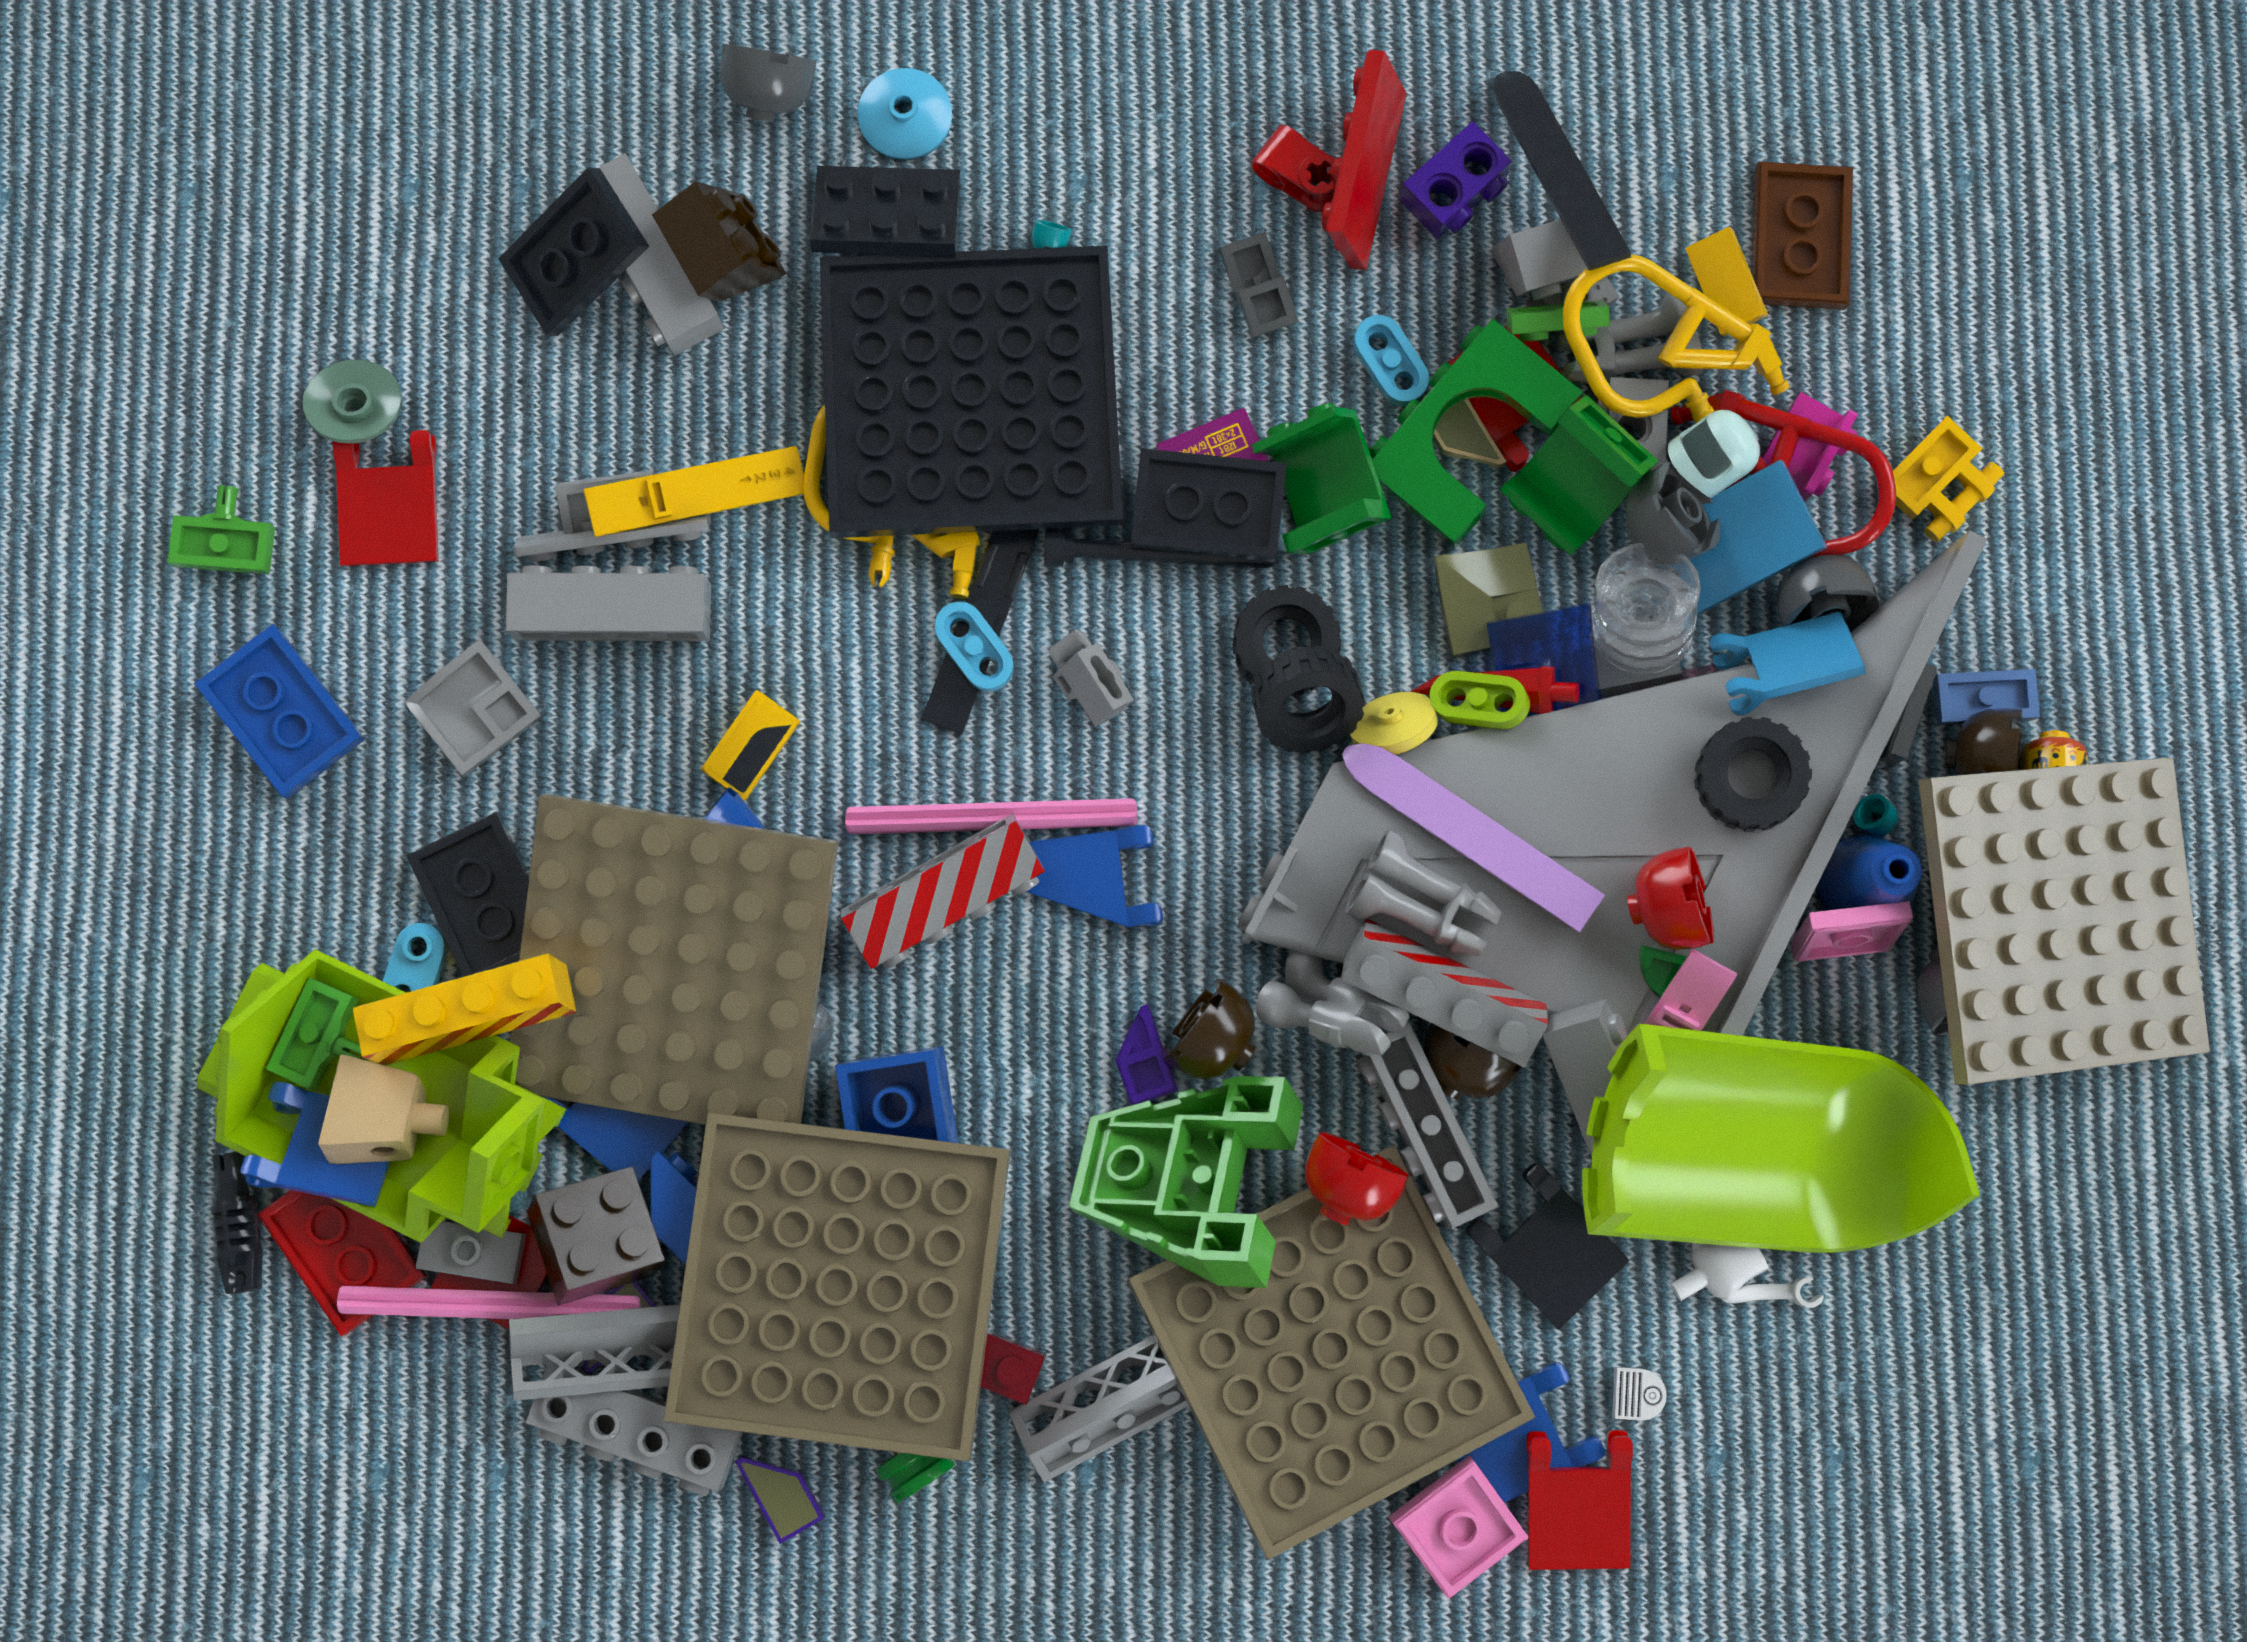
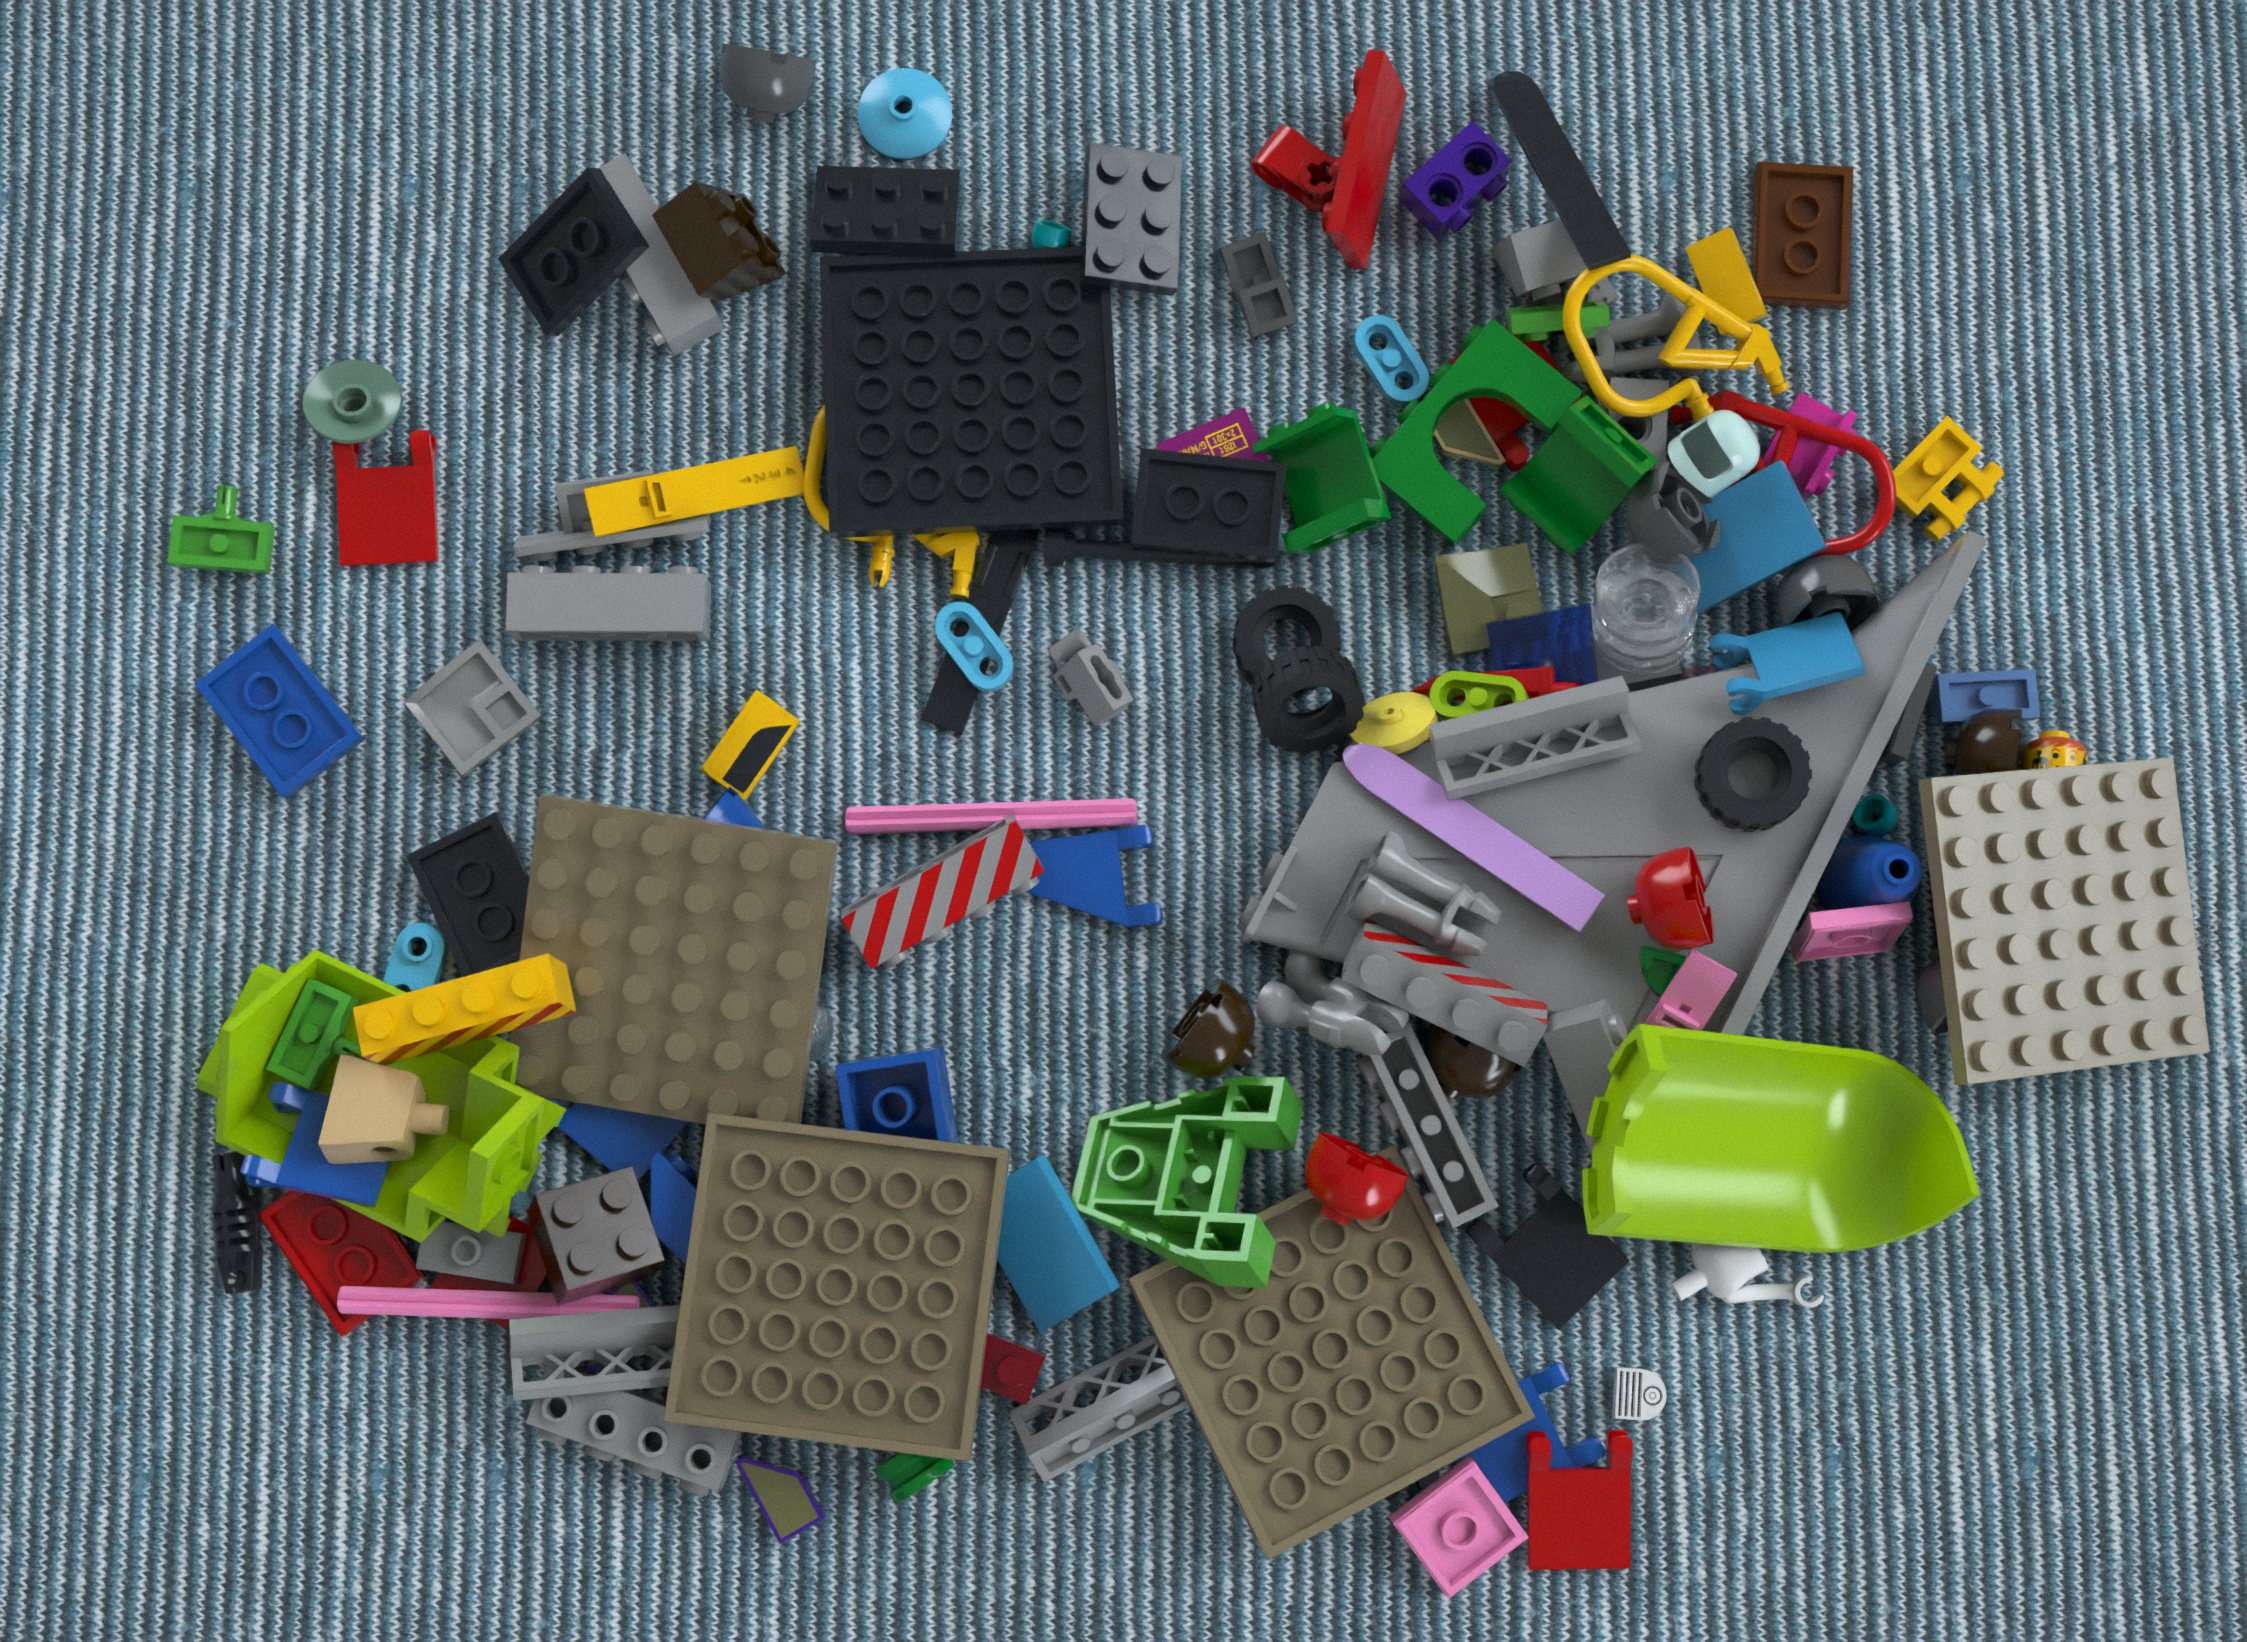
(1049, 1248): none -> dark azure tile
(1131, 219): none -> plate
(1140, 1062): dark purple tile -> none
(1528, 729): none -> light grey fence

